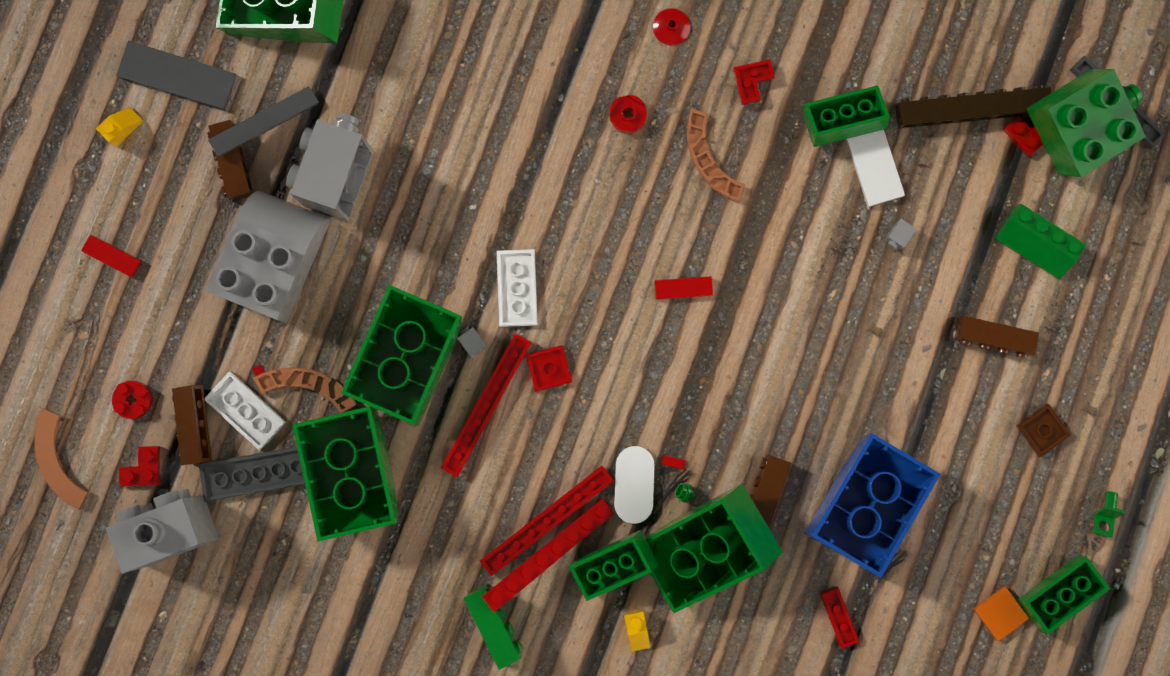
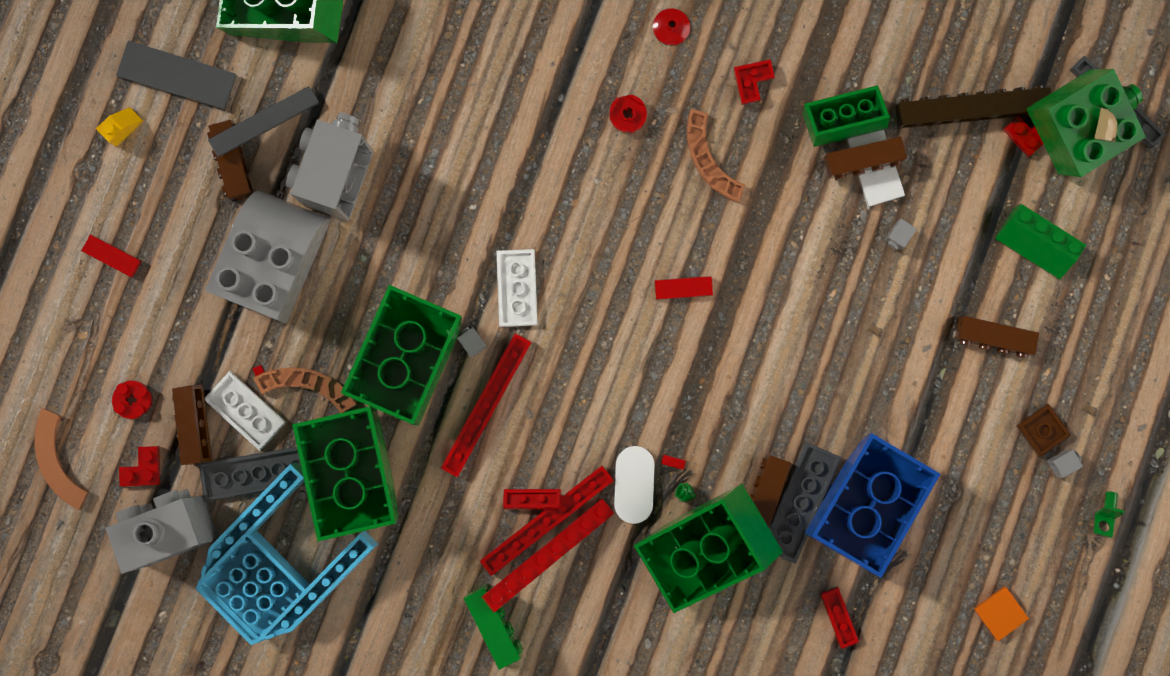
(255, 583): none -> medium azure wedge
(532, 499): none -> red tile
(549, 368): red tile -> none
(613, 565): green brick -> none
(637, 630): yellow slope -> none
(802, 498): none -> dark grey tile
(864, 158): none -> reddish brown brick
(1063, 594): green brick -> none
(1065, 463): none -> light grey brick
(1106, 126): none -> tan brick

